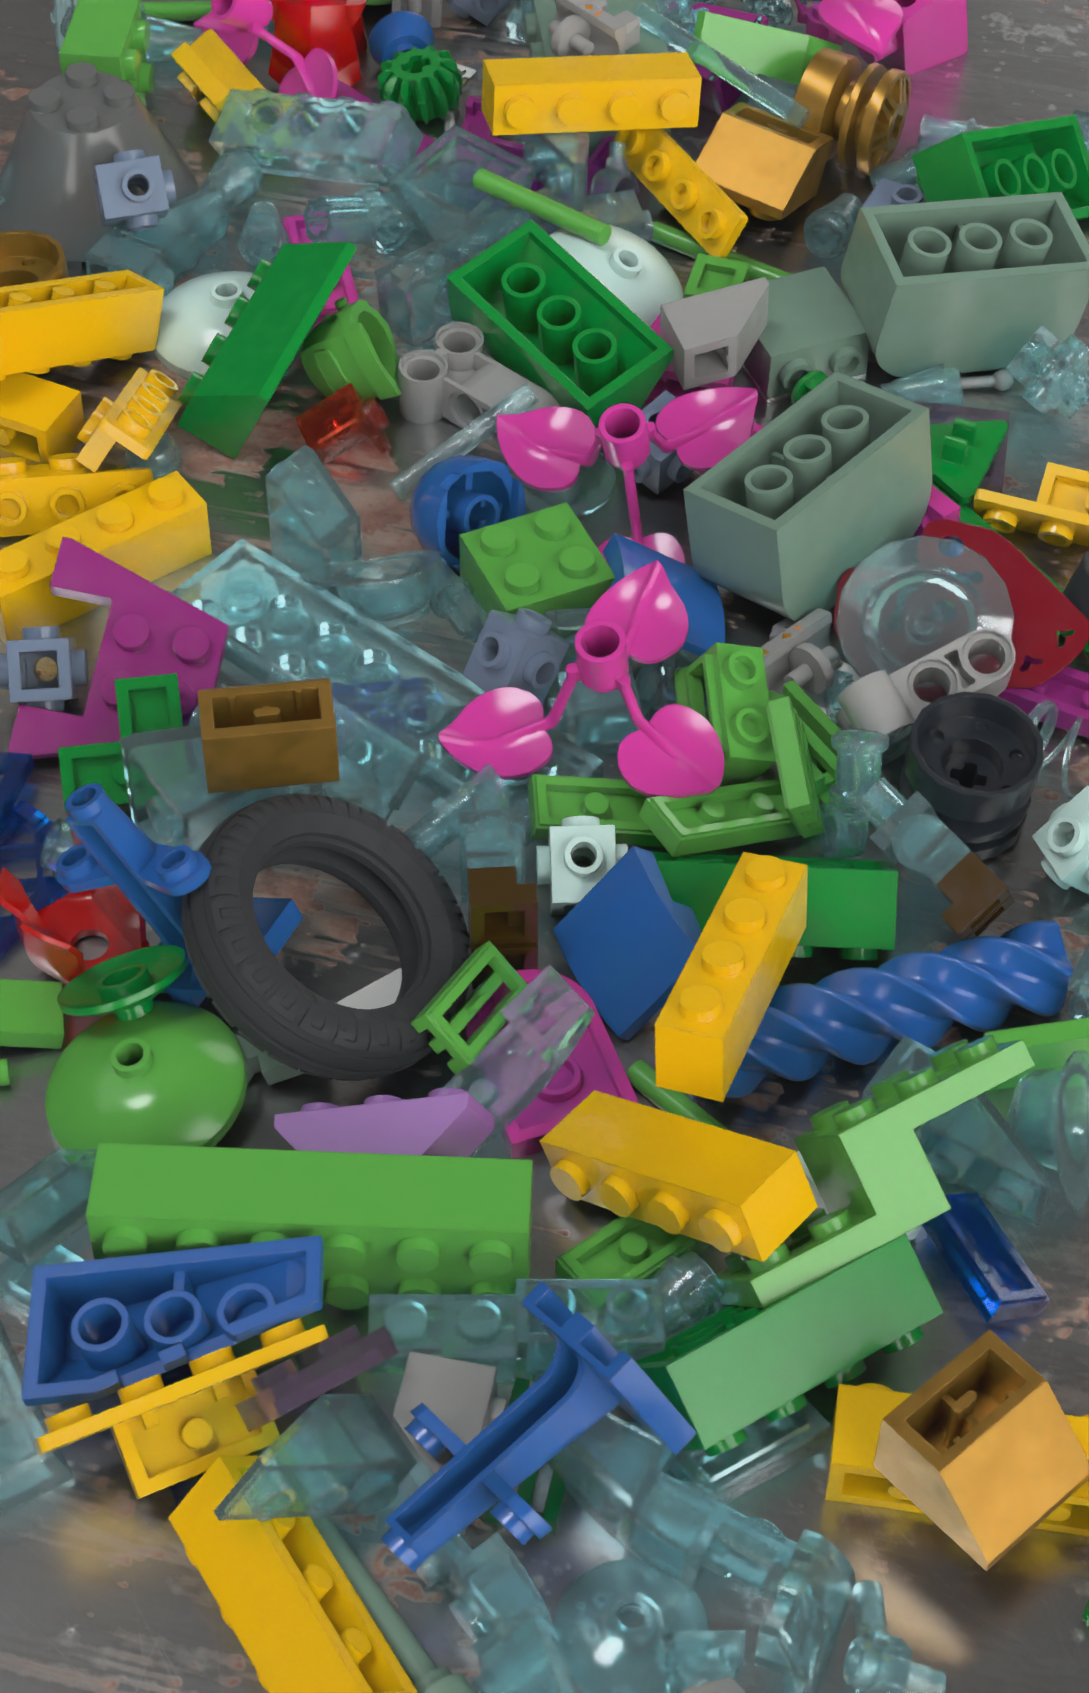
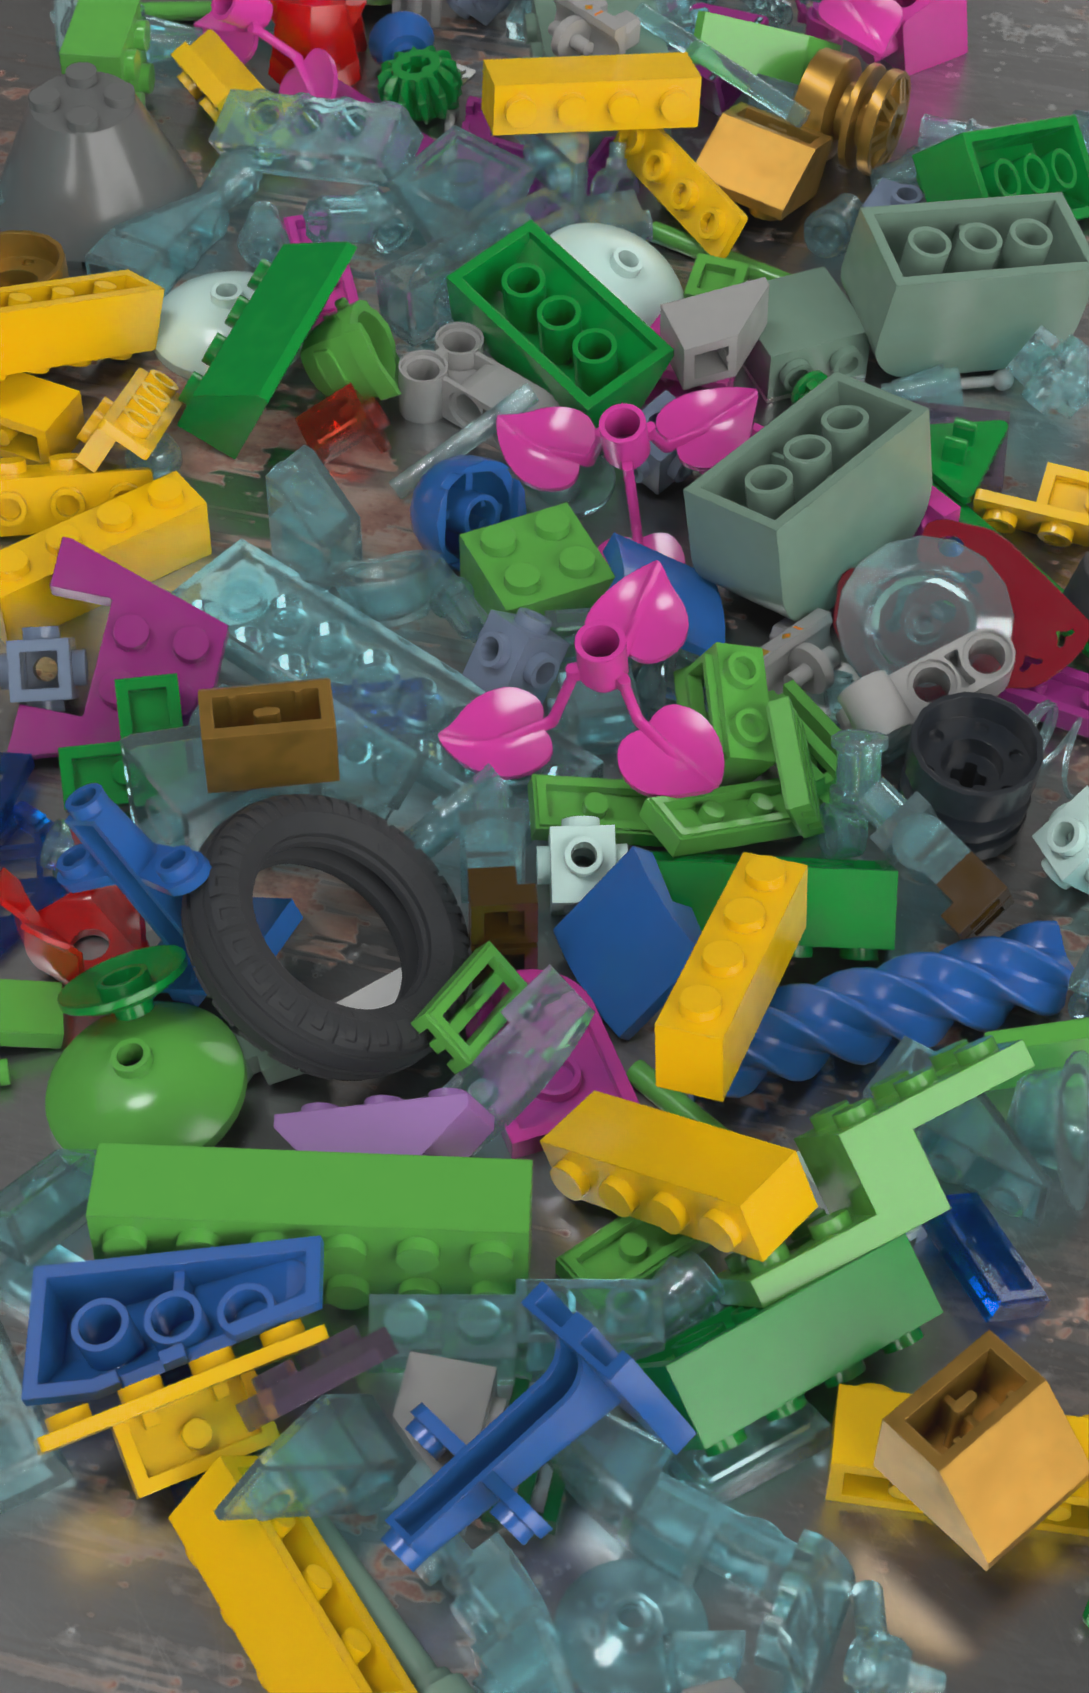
(119, 205): sand blue brick -> none
(542, 207): bright green bar -> none

